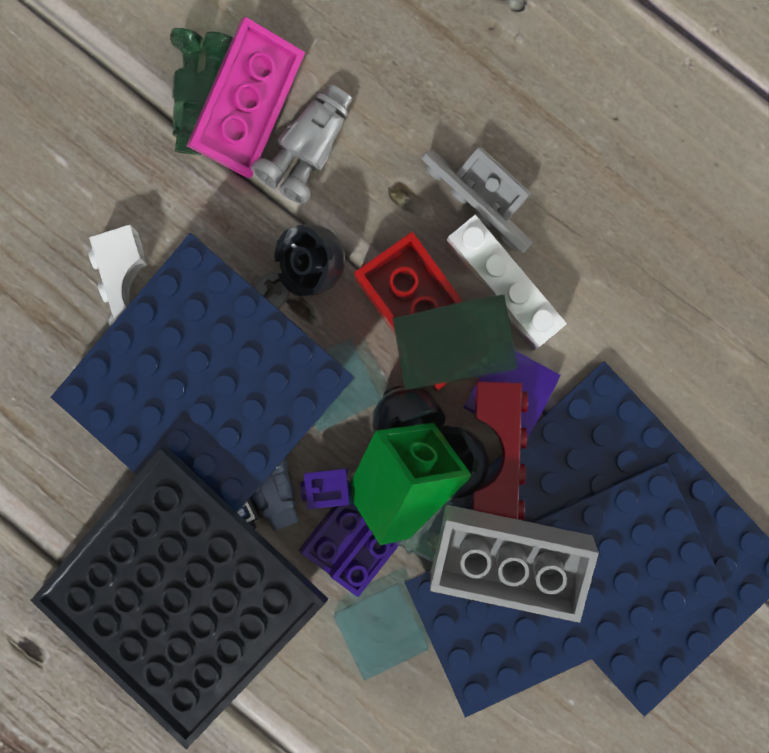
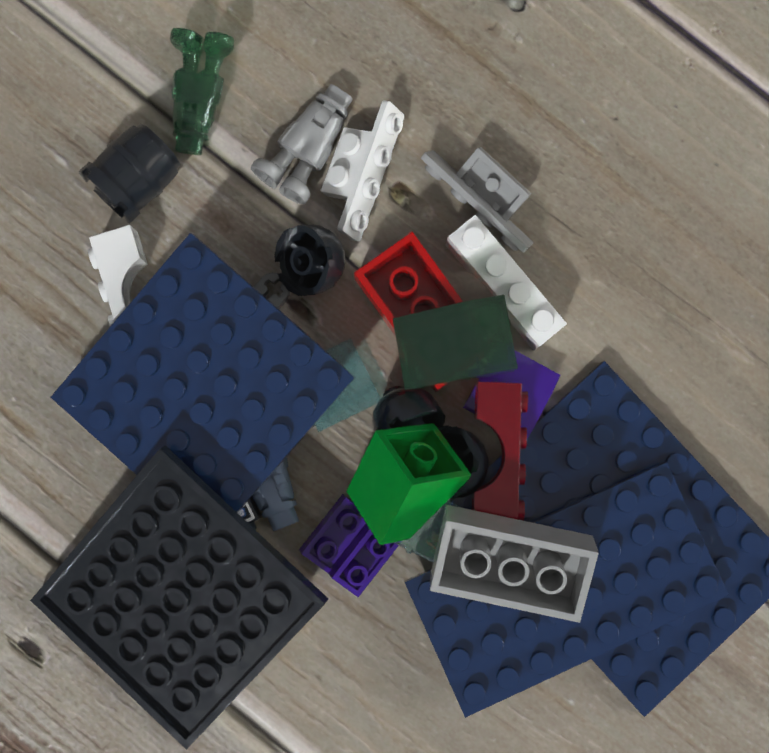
(132, 171): none -> black piece
(245, 97): dark pink plate -> none
(326, 489): dark purple bracket -> none
(360, 167): none -> white bracket
(380, 631): clear light blue tile -> none

